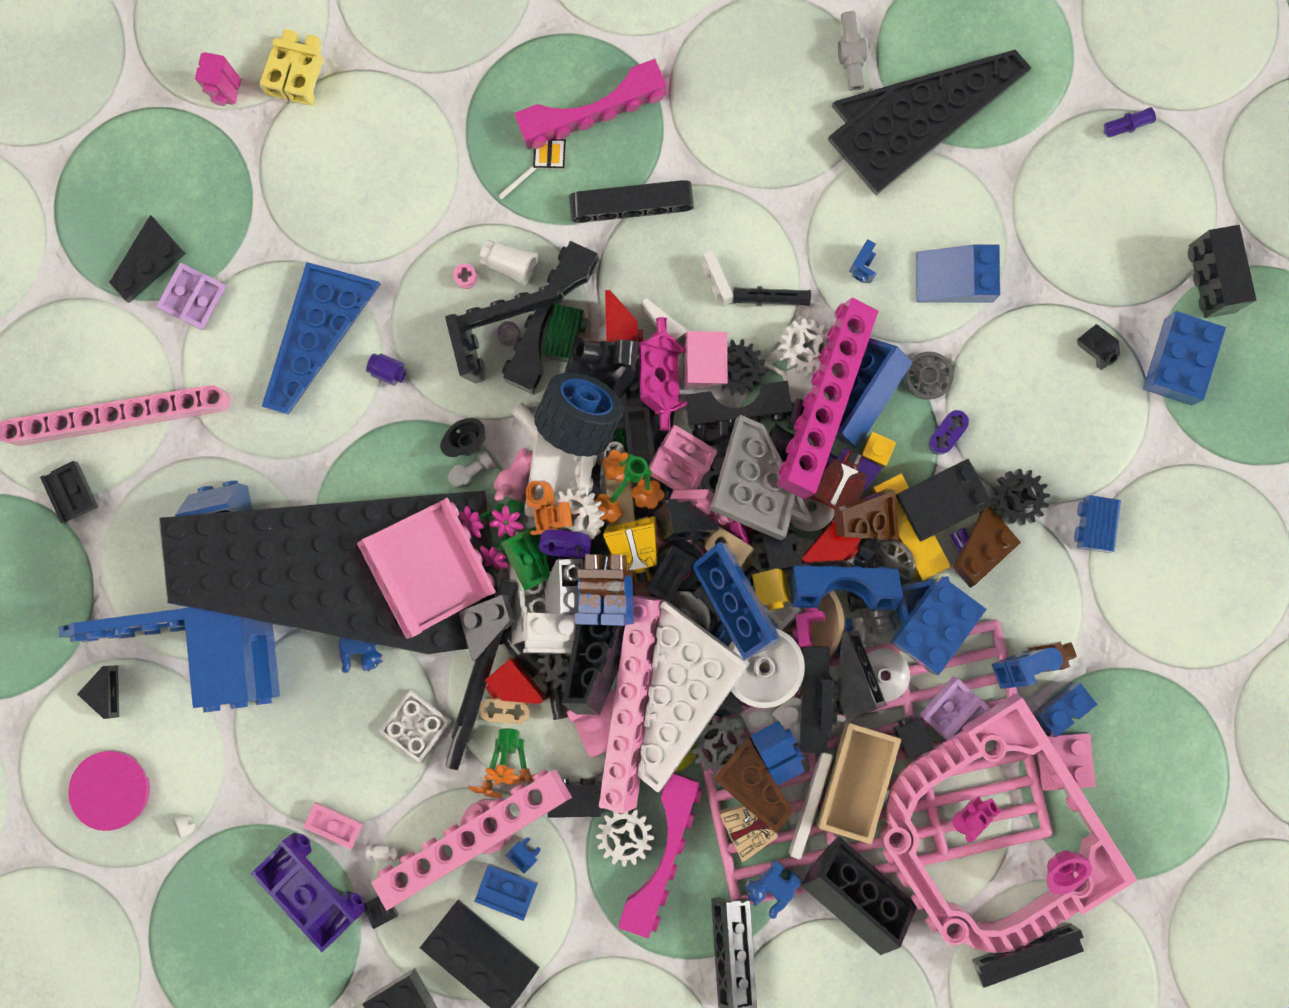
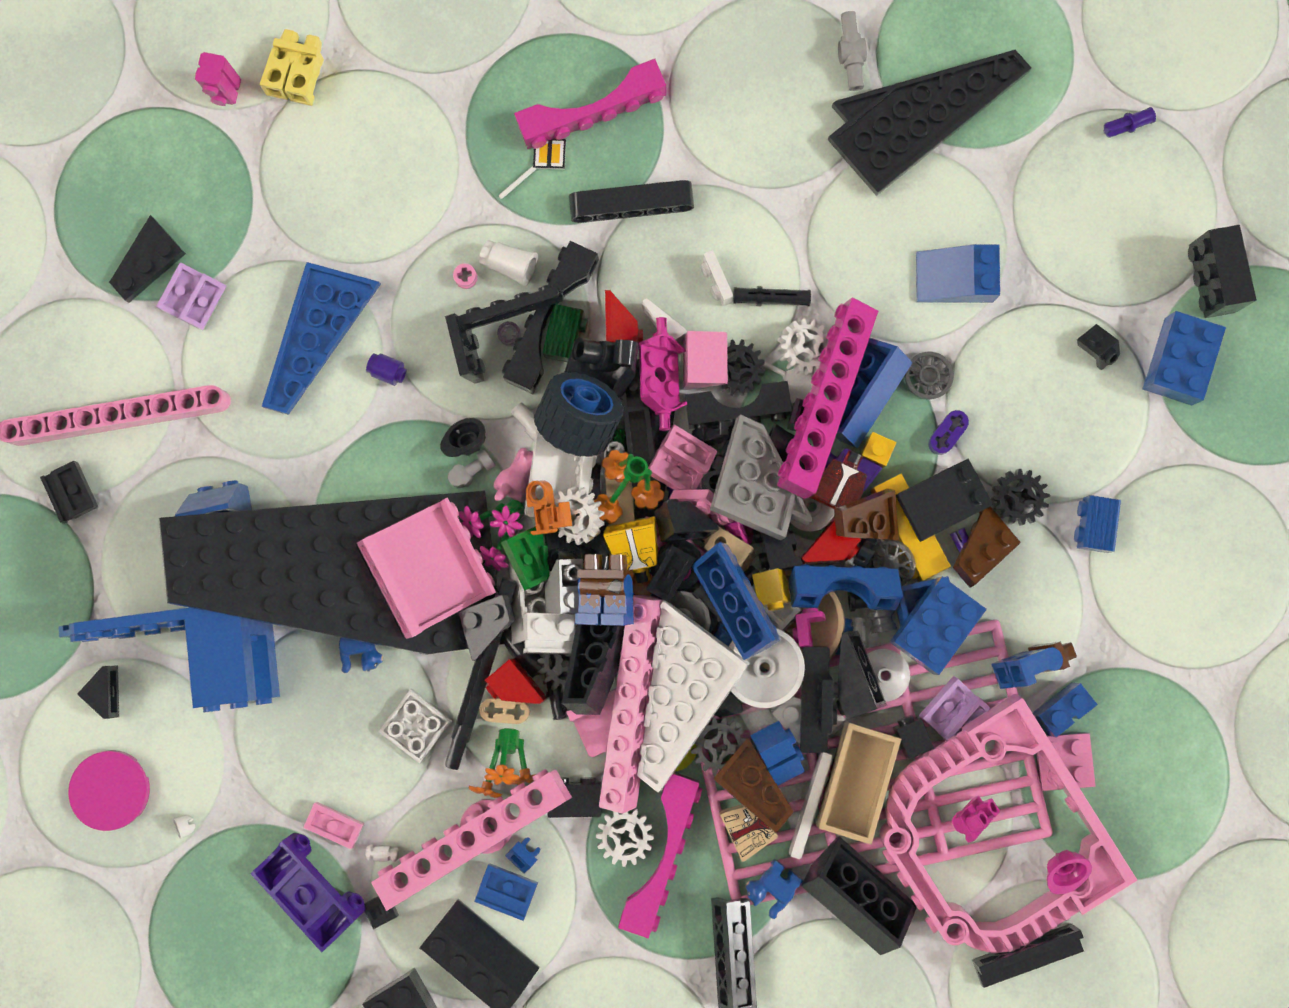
(565, 543): dark purple beam -> none
(865, 257): blue bracket -> none

